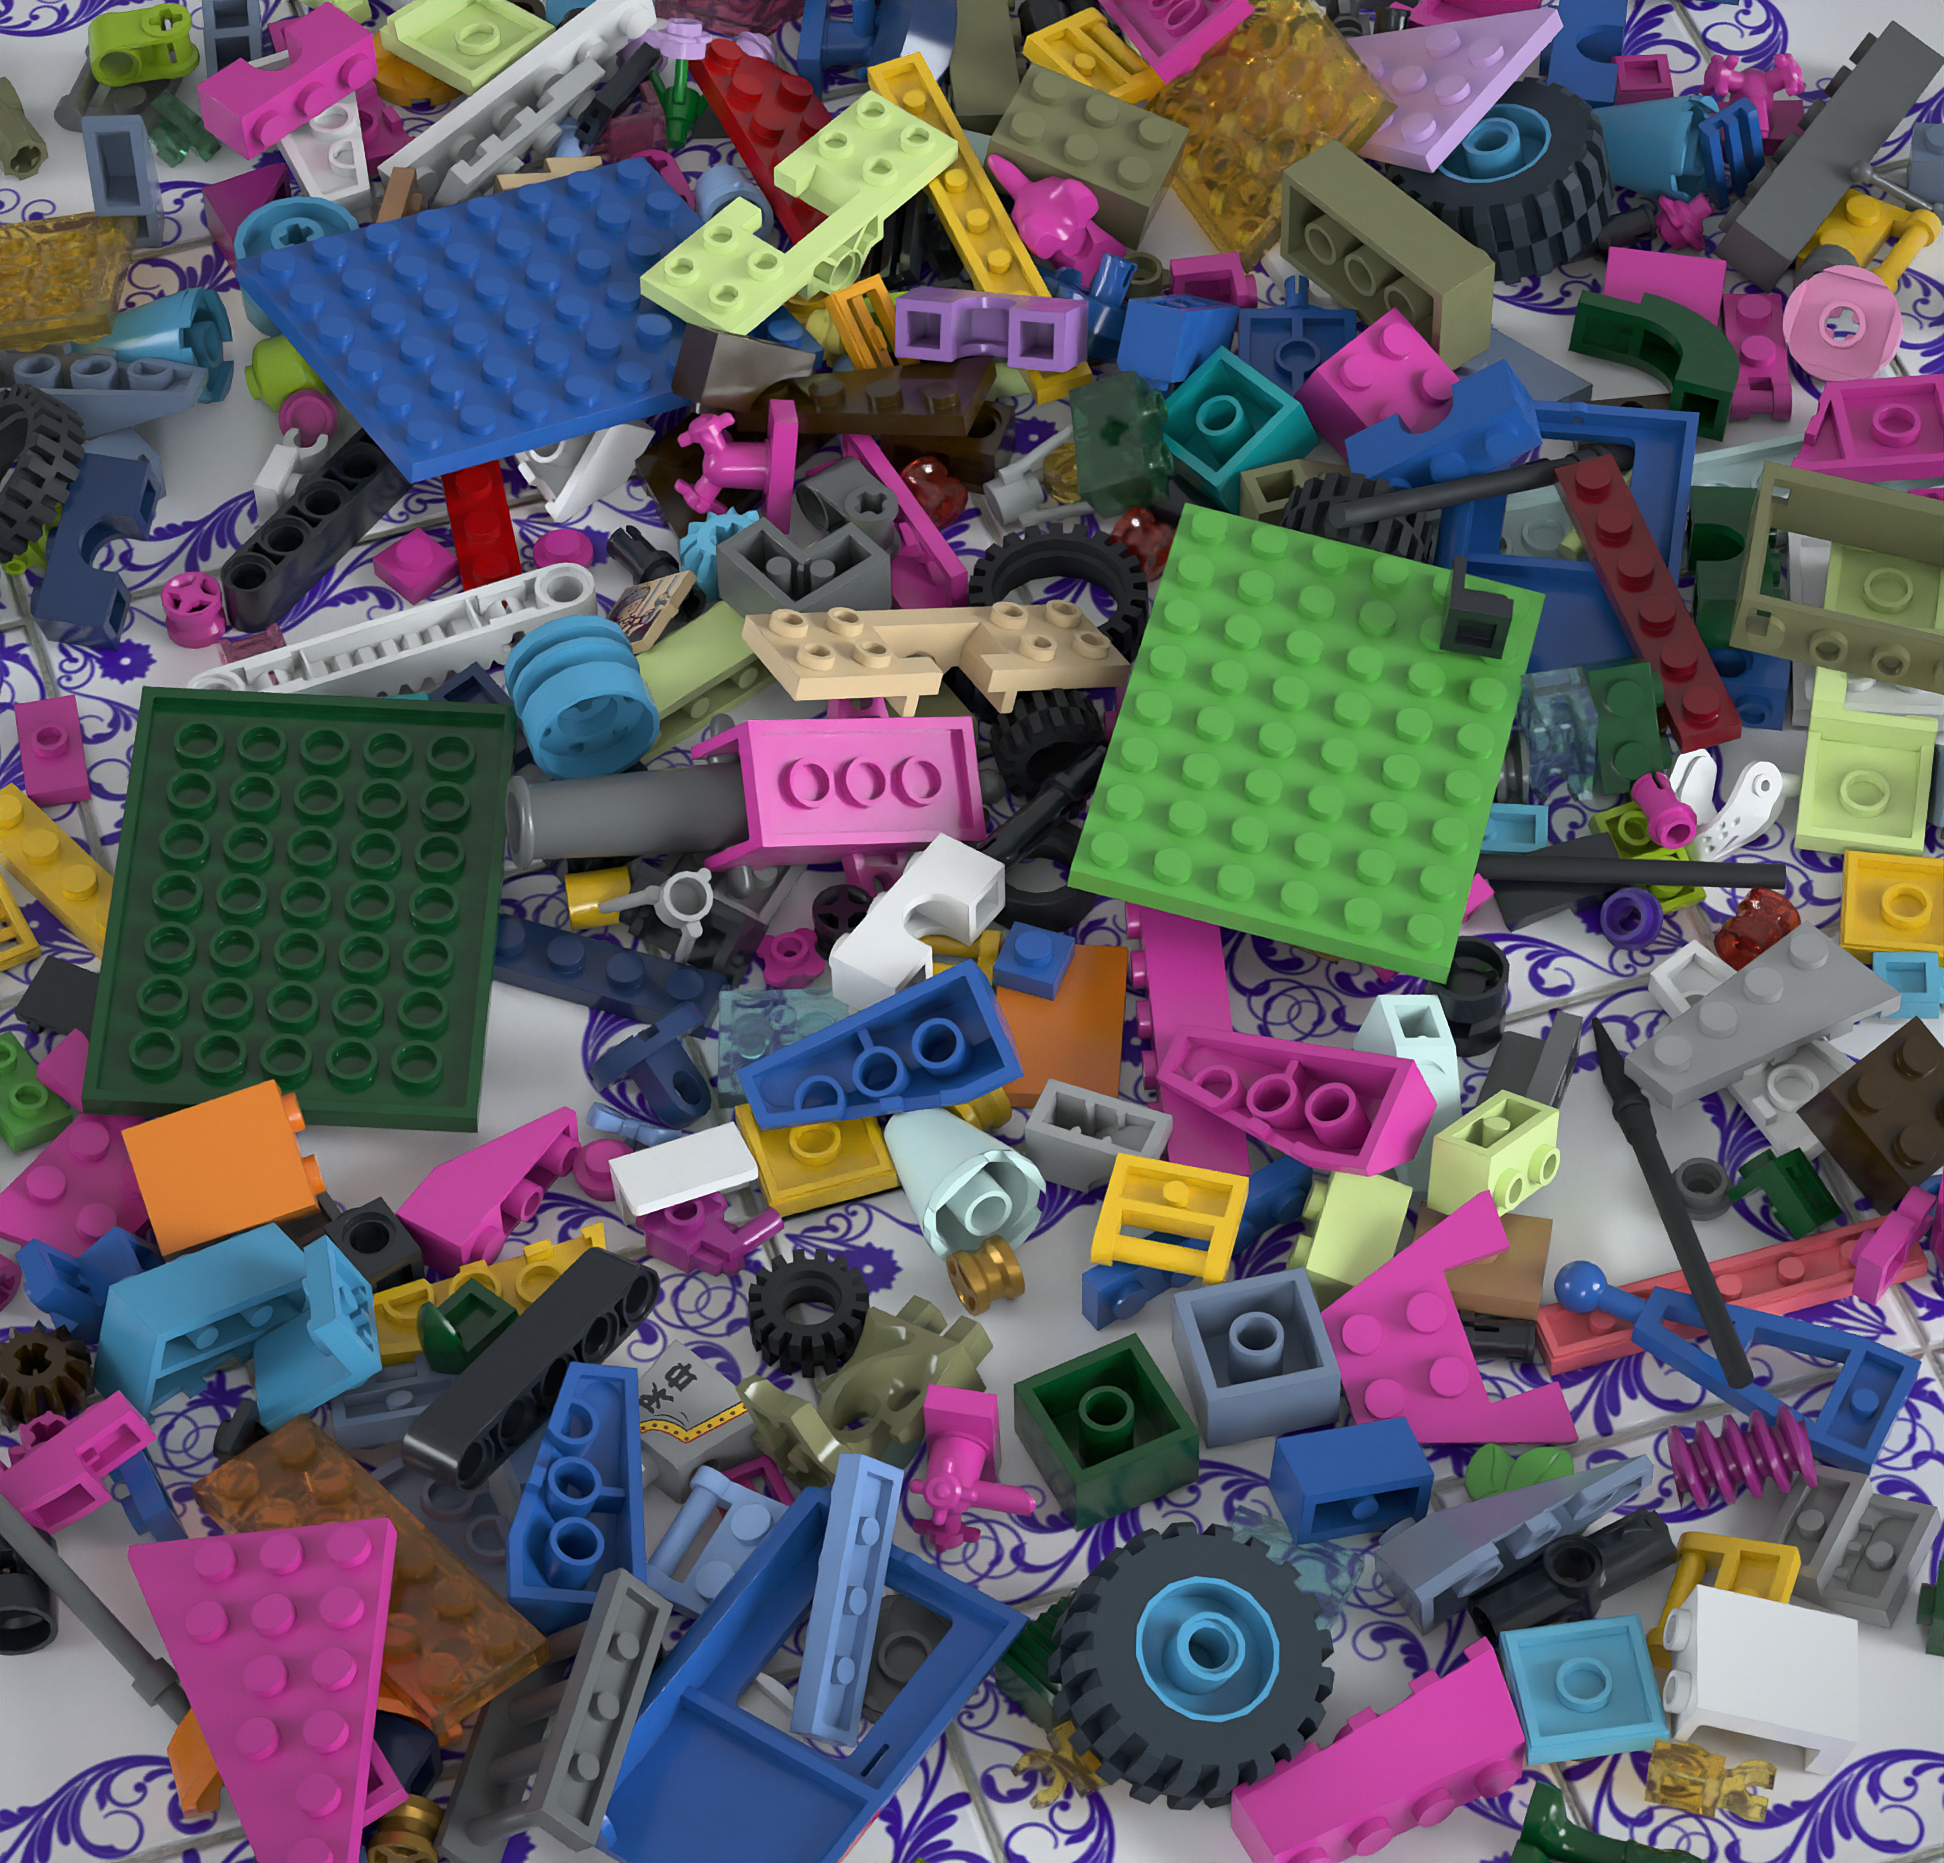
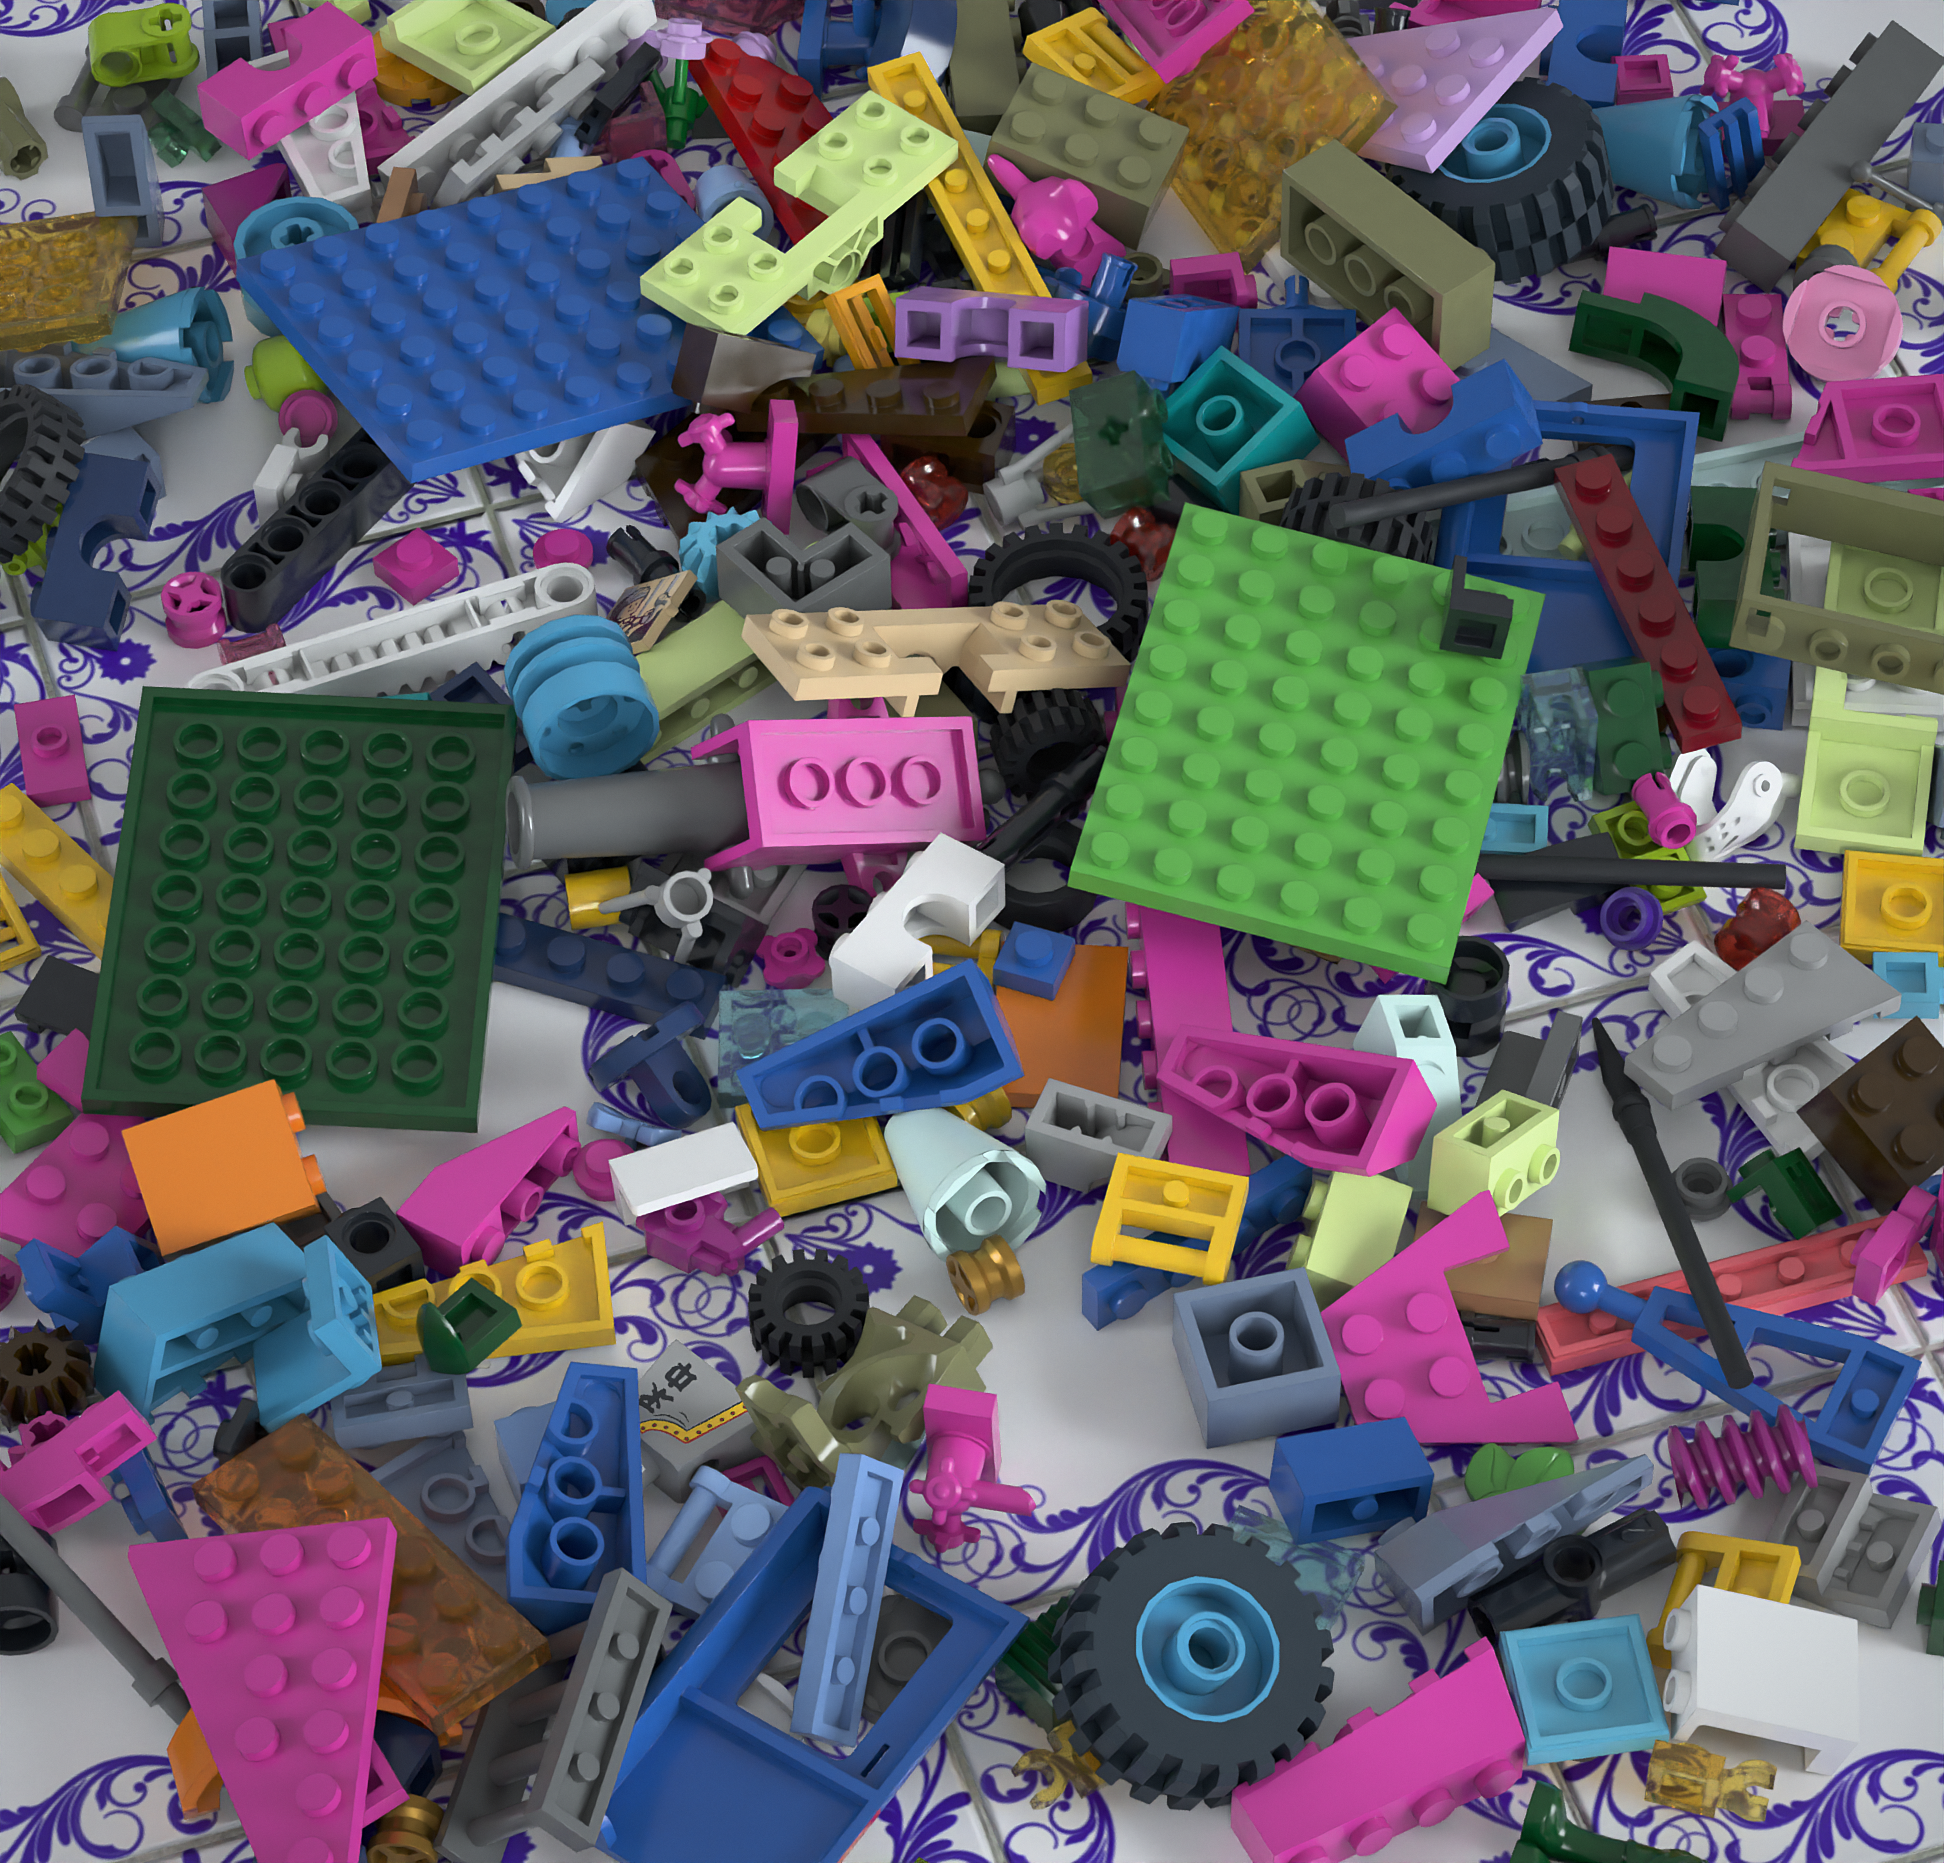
(481, 525): red plate -> none
(520, 1374): black beam -> none
(1106, 1432): dark green brick -> none
(1682, 223): dark pink plant -> none

